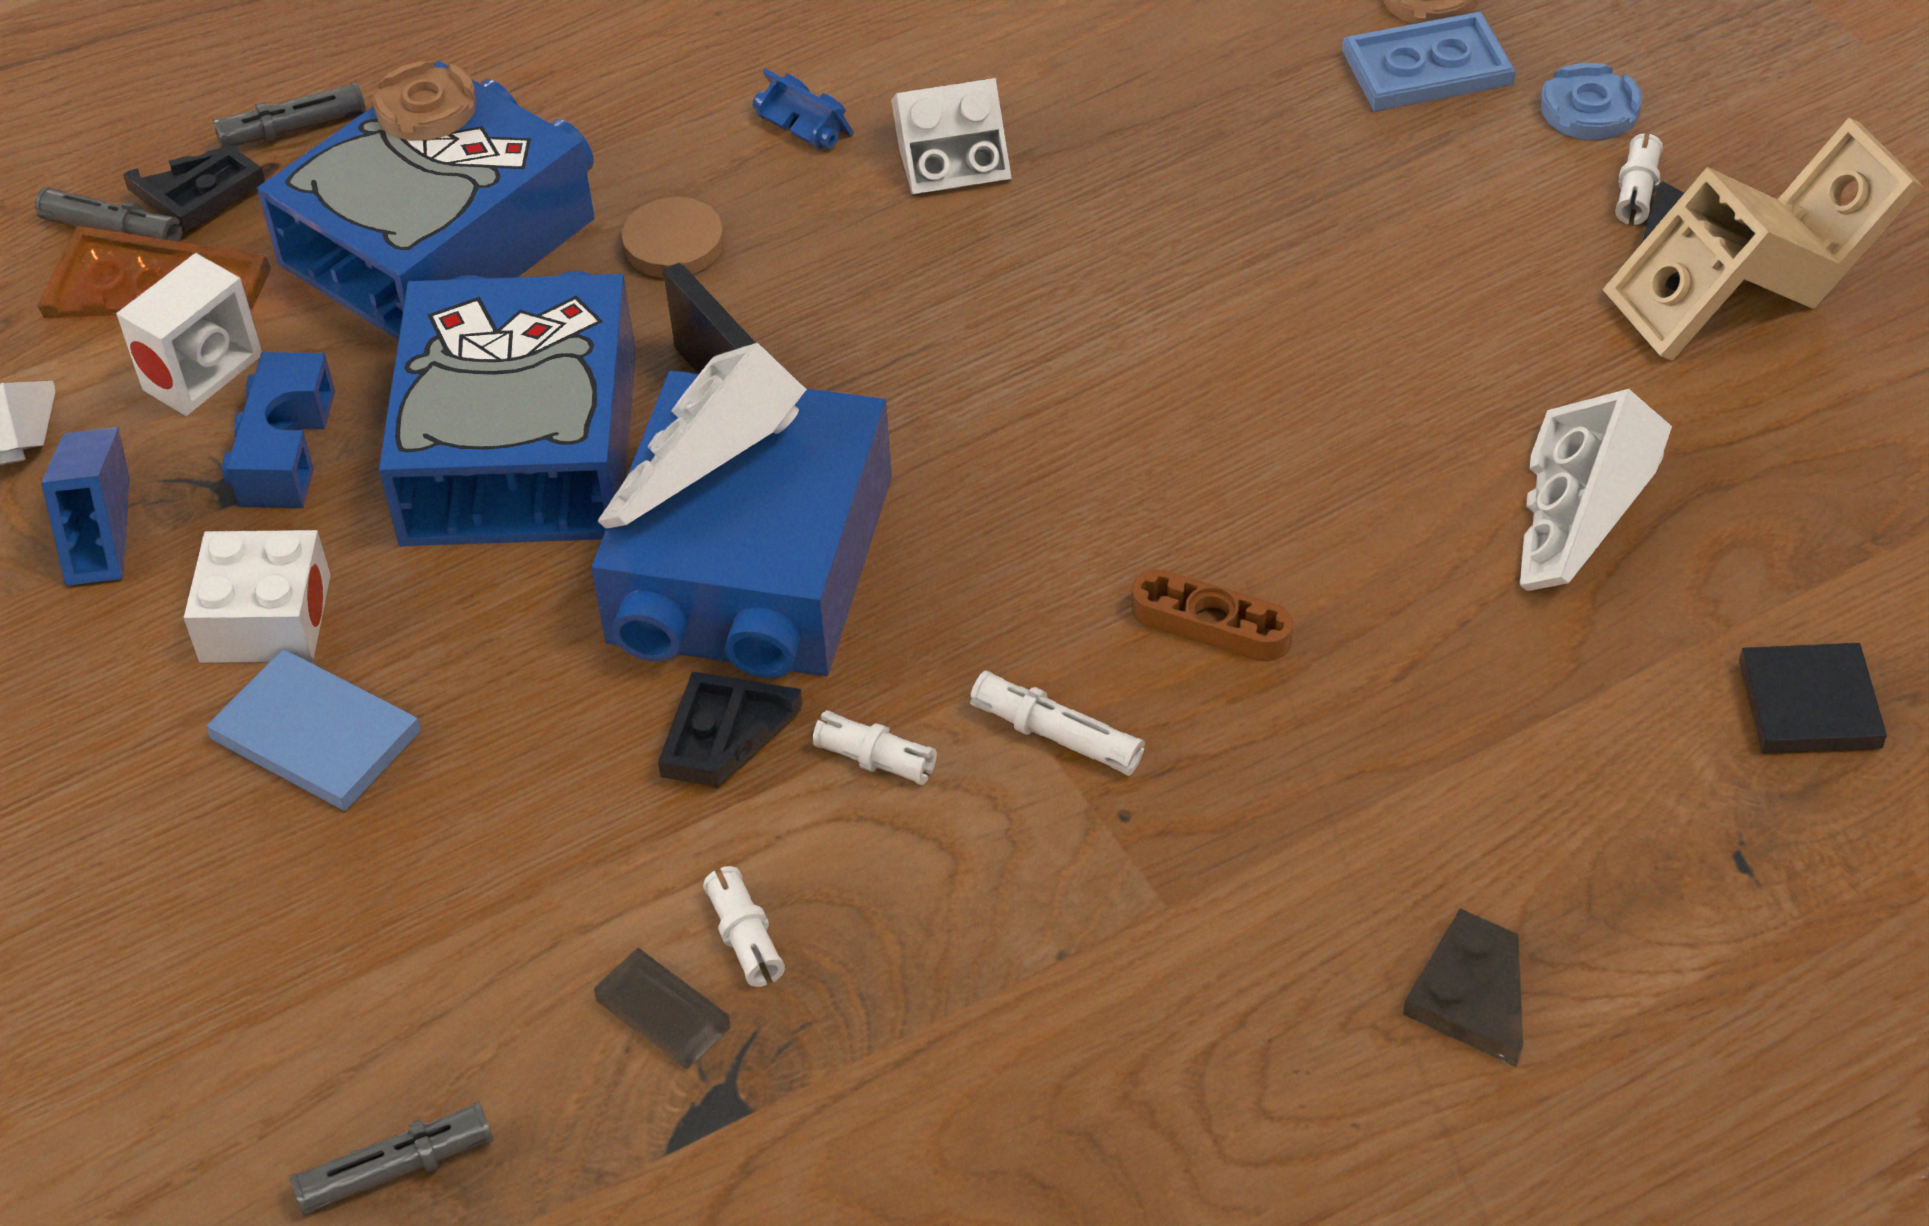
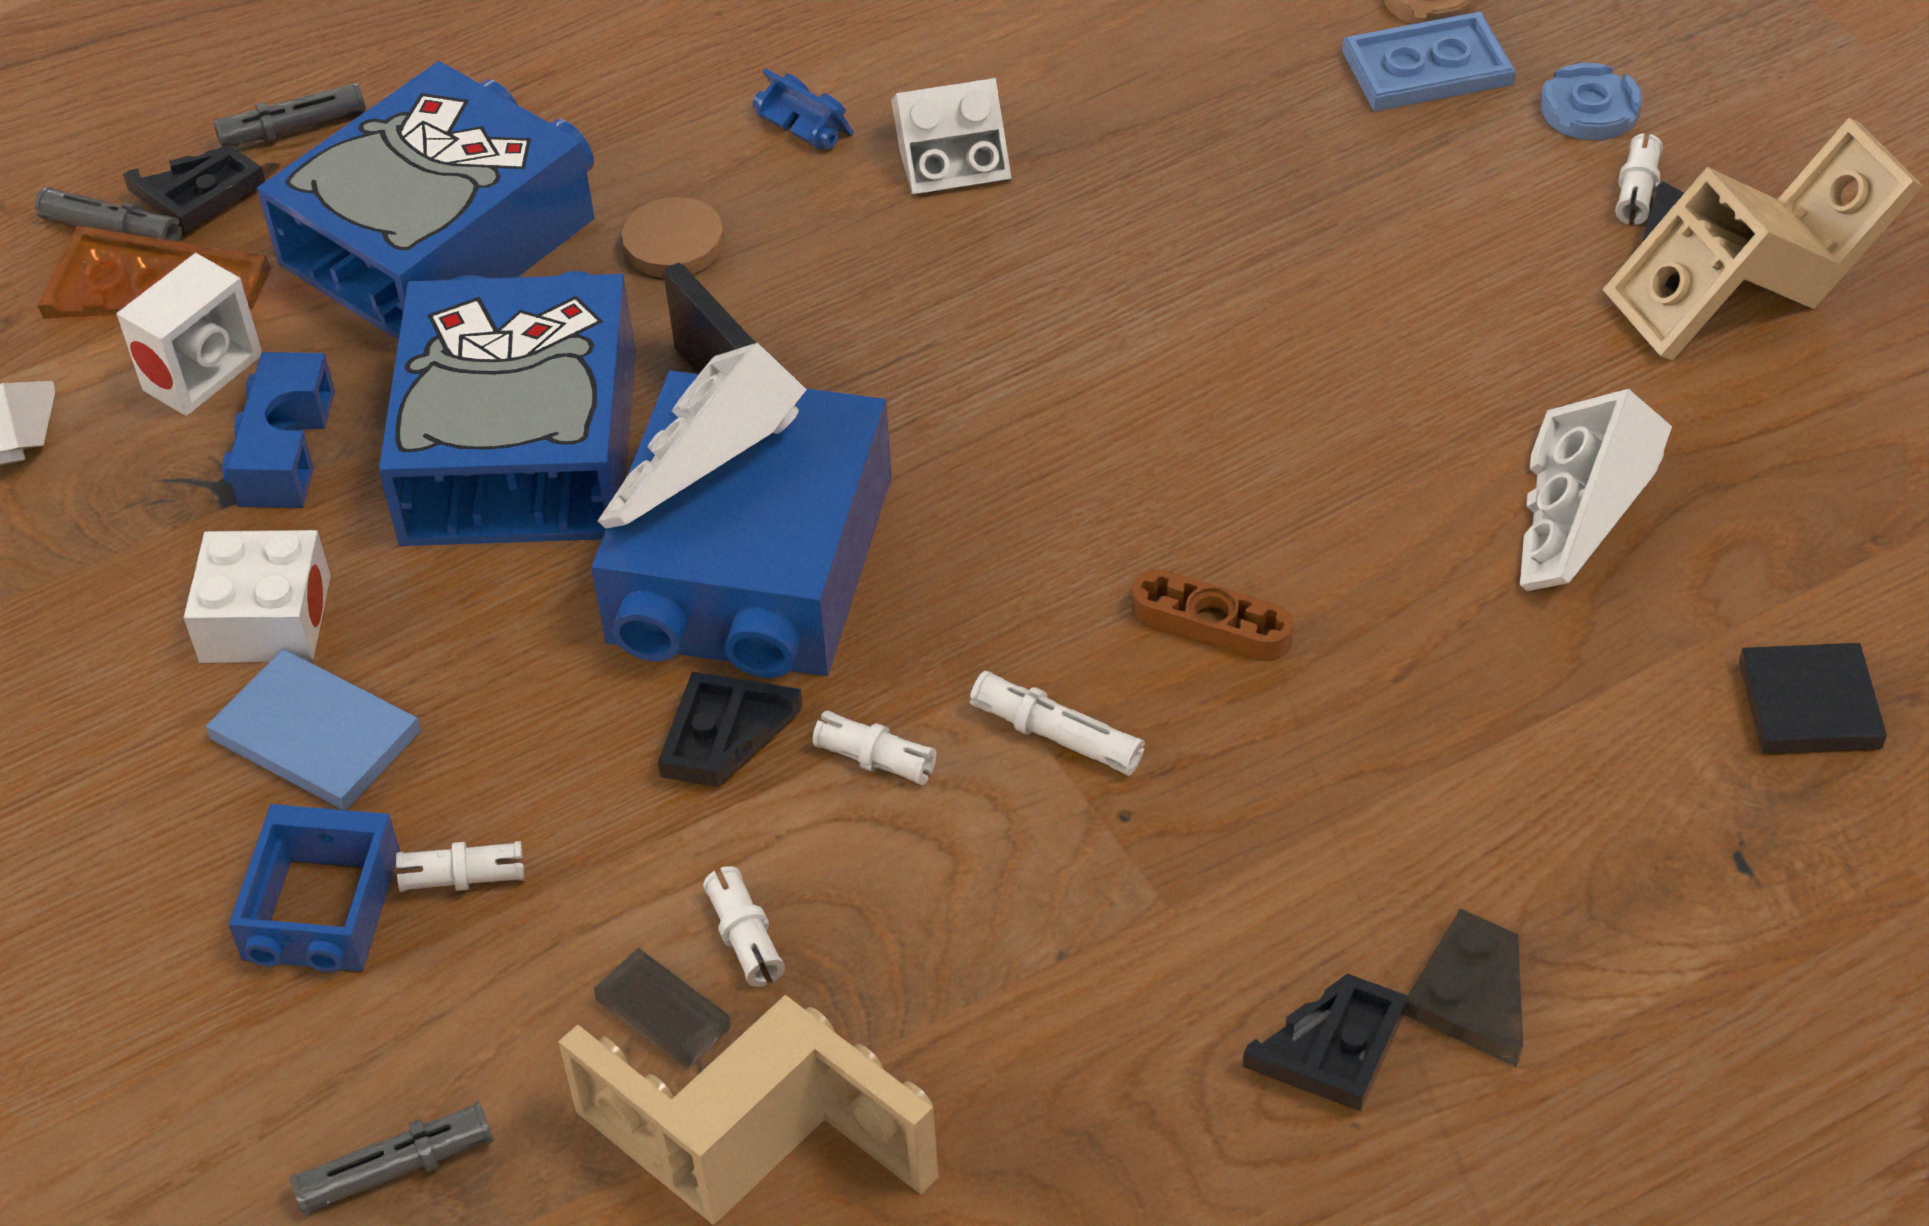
(89, 504): blue slope -> none
(300, 836): none -> blue window
(424, 101): medium nougat tile -> none
(460, 866): none -> white pin
(752, 1108): none -> tan bracket
(1334, 1042): none -> black wing

